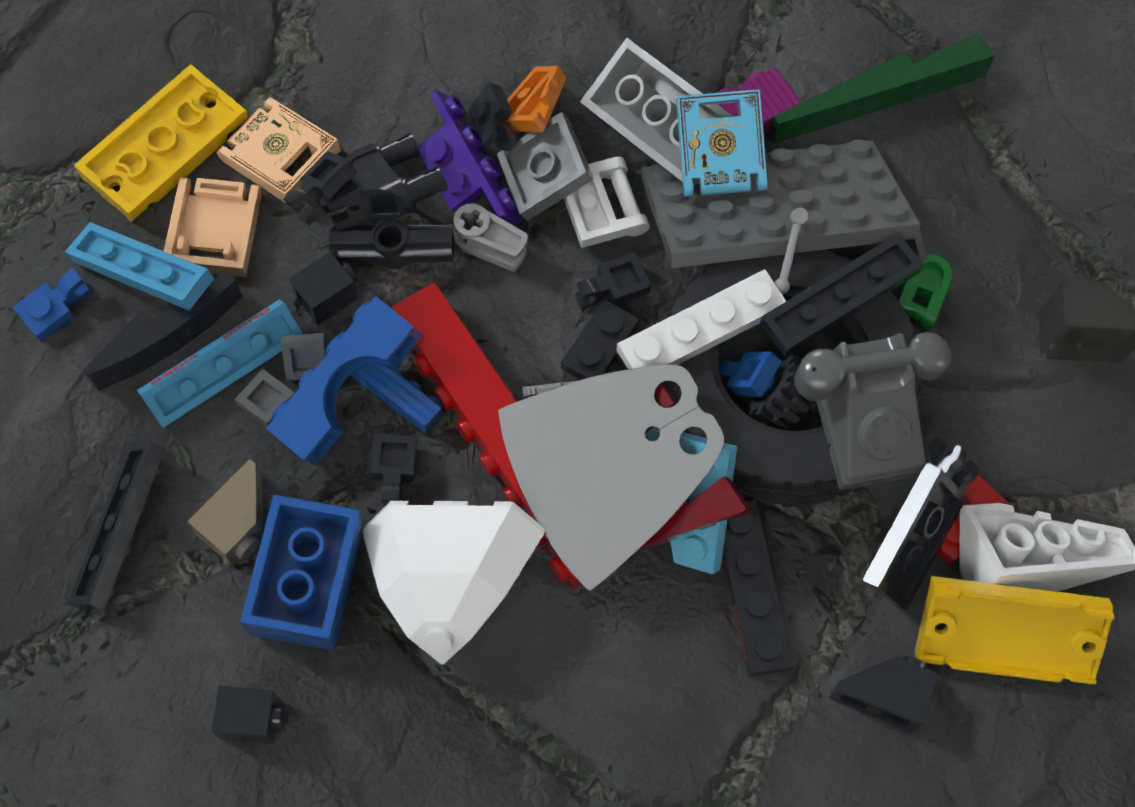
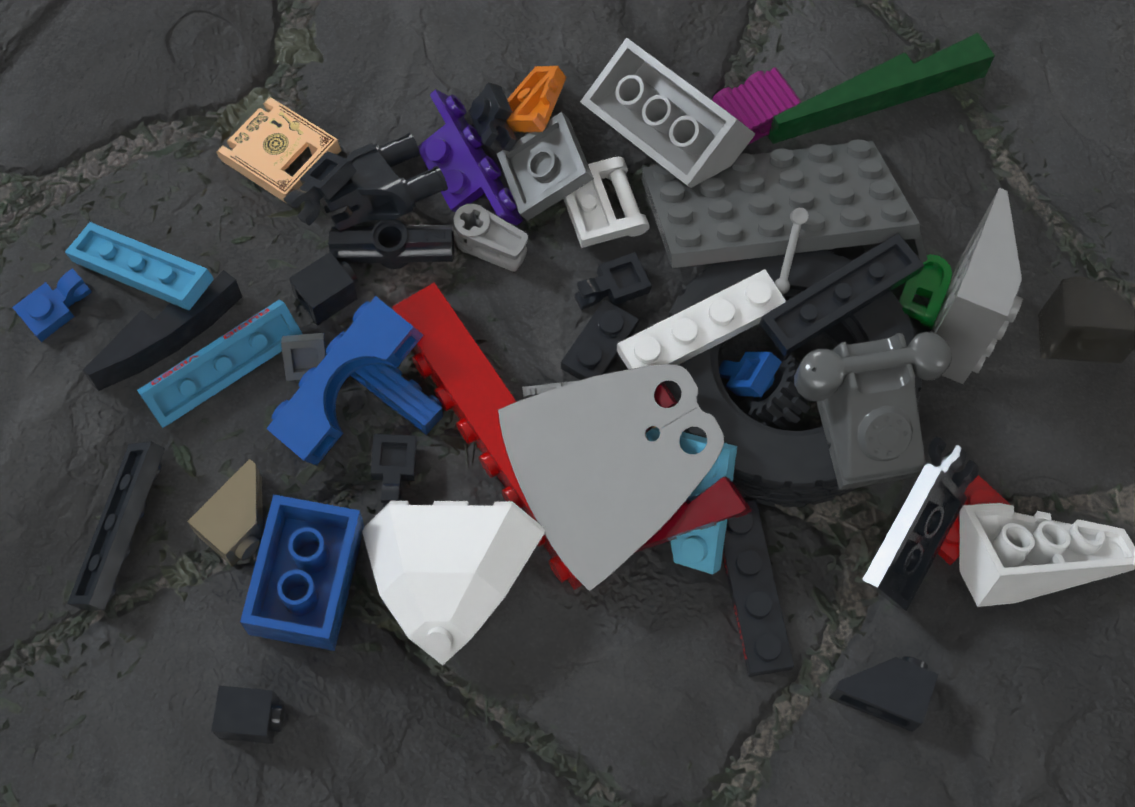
(161, 143): yellow piece -> none
(214, 222): light nougat container -> none
(263, 397): dark grey plate -> none
(721, 149): medium azure container -> none
(981, 292): none -> light grey slope
(1013, 630): yellow piece -> none

